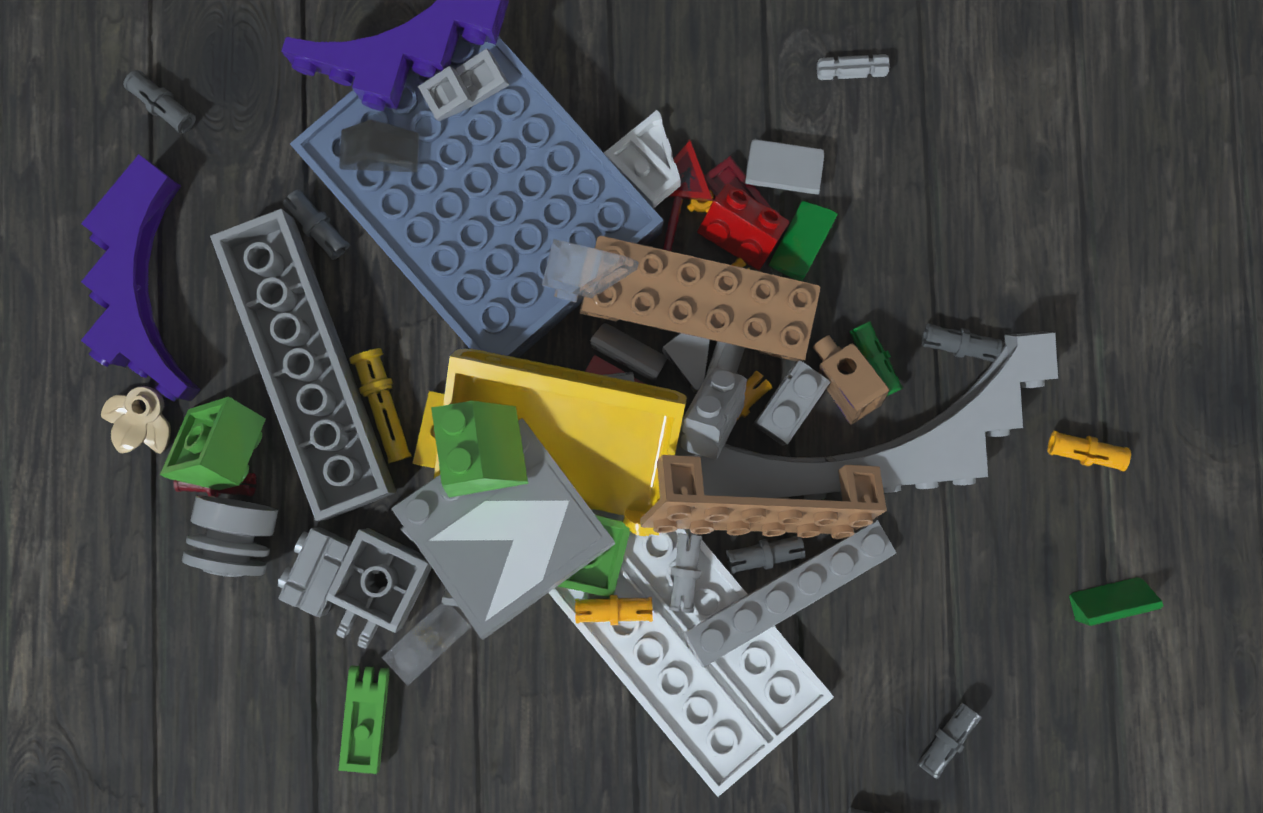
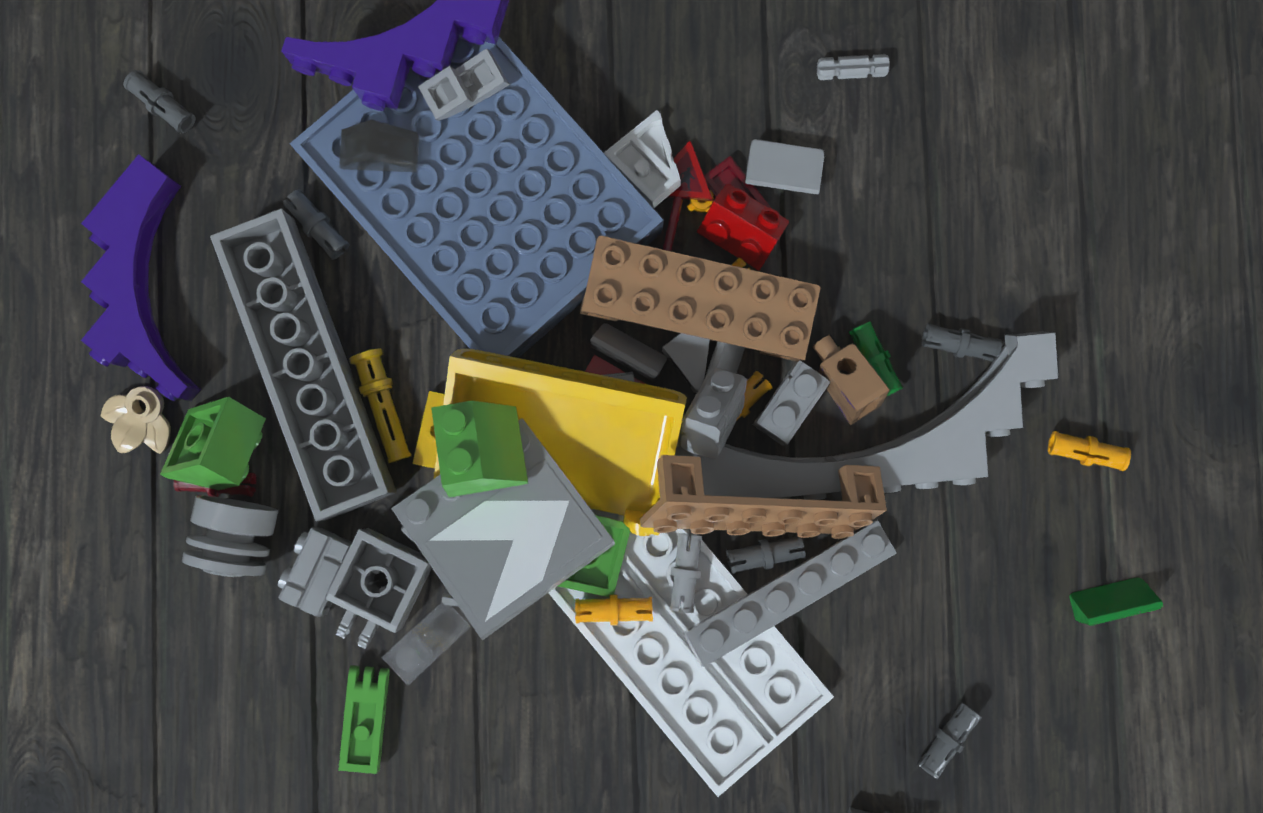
(584, 270): clear slope -> none
(803, 240): green slope -> none

